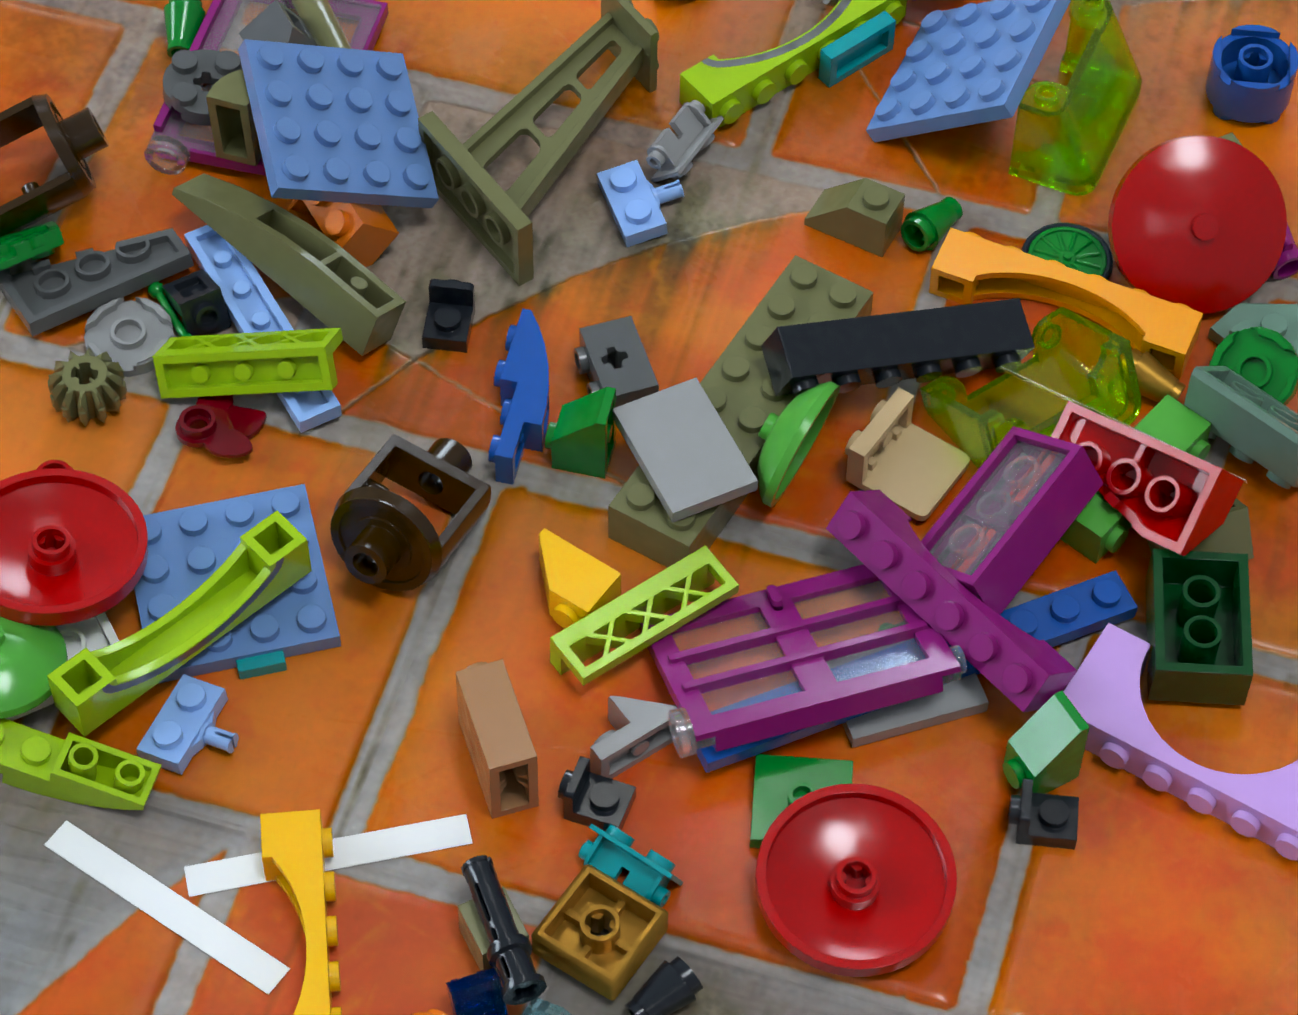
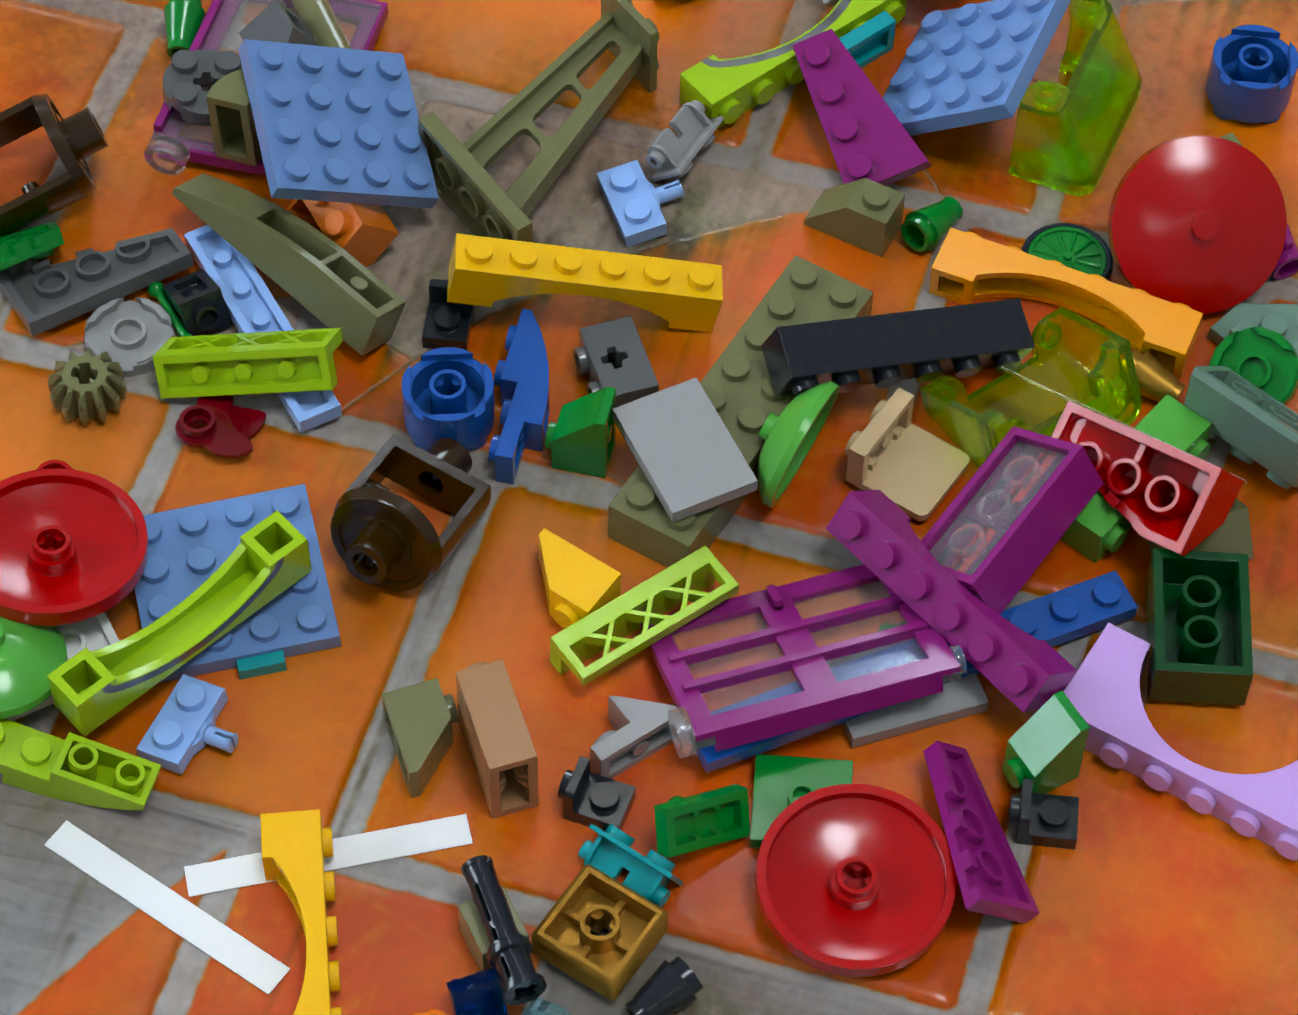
(419, 729): none -> olive slope
(448, 398): none -> blue brick
(498, 269): none -> yellow arch
(702, 820): none -> green tile
(854, 116): none -> magenta wing
(978, 846): none -> magenta wing

